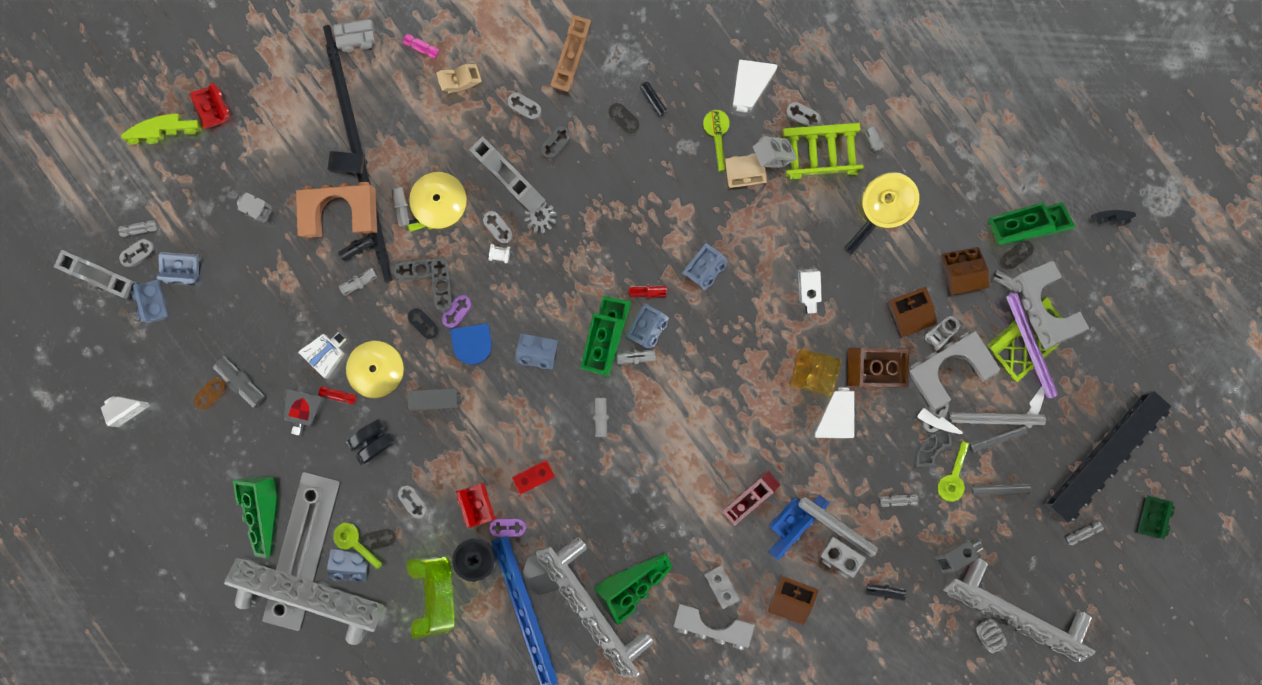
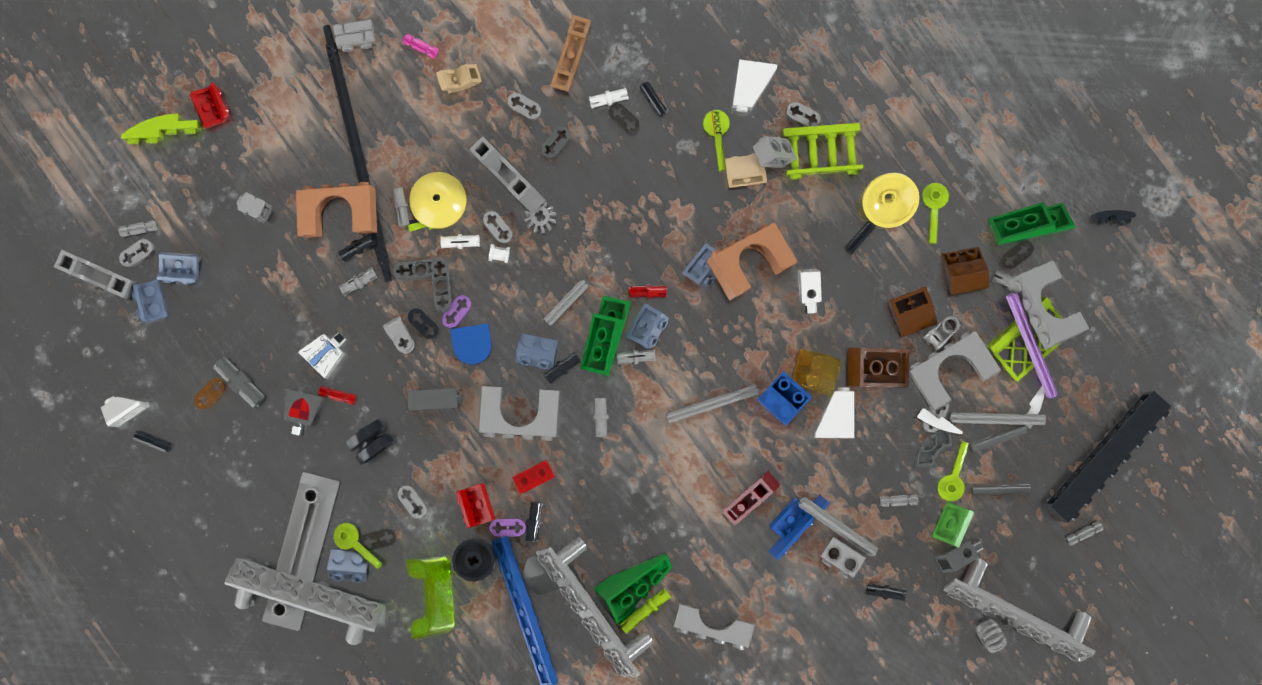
(152, 441): none -> black axle
(258, 503): green wedge -> none
(346, 162): black slope -> none
(387, 374): light yellow dish -> none
(397, 333): none -> light grey piece
(446, 242): none -> white pin
(493, 422): none -> light grey arch
(533, 521): none -> black pin
(562, 367): none -> black pin
(566, 302): none -> light grey axle
(608, 98): none -> white pin
(648, 608): none -> lime pin
(712, 403): none -> light grey axle
(721, 586): light grey brick -> none
(766, 241): none -> nougat arch
(784, 398): none -> blue slope
(793, 600): reddish brown slope -> none
(874, 139): light grey pin -> none
(934, 197): none -> lime piece
(952, 524): none -> bright green tile
(1156, 517): dark green bracket -> none

